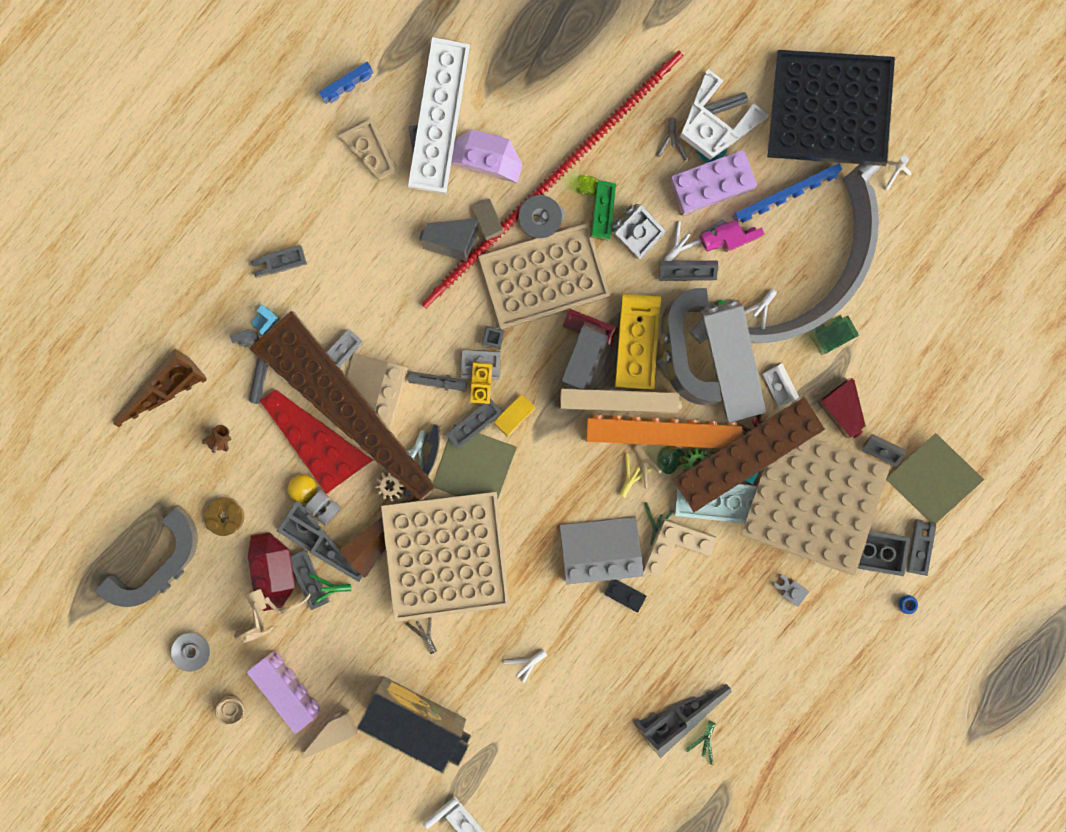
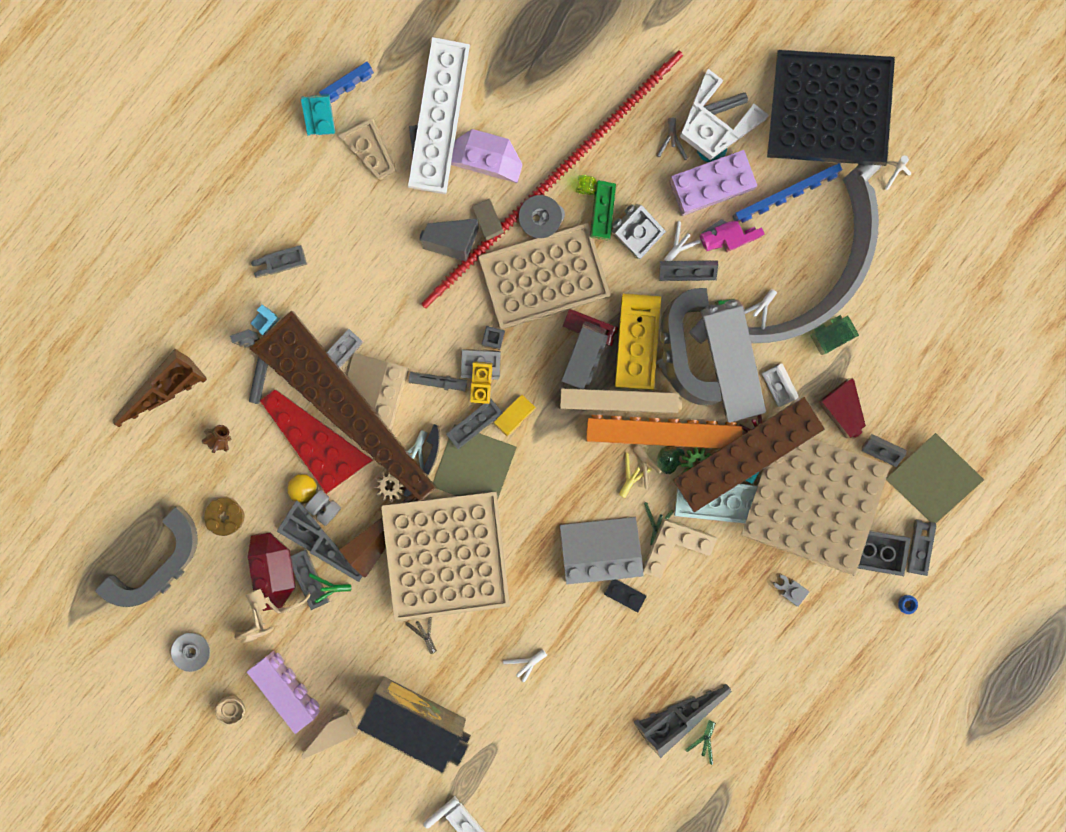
(318, 114): none -> teal plate

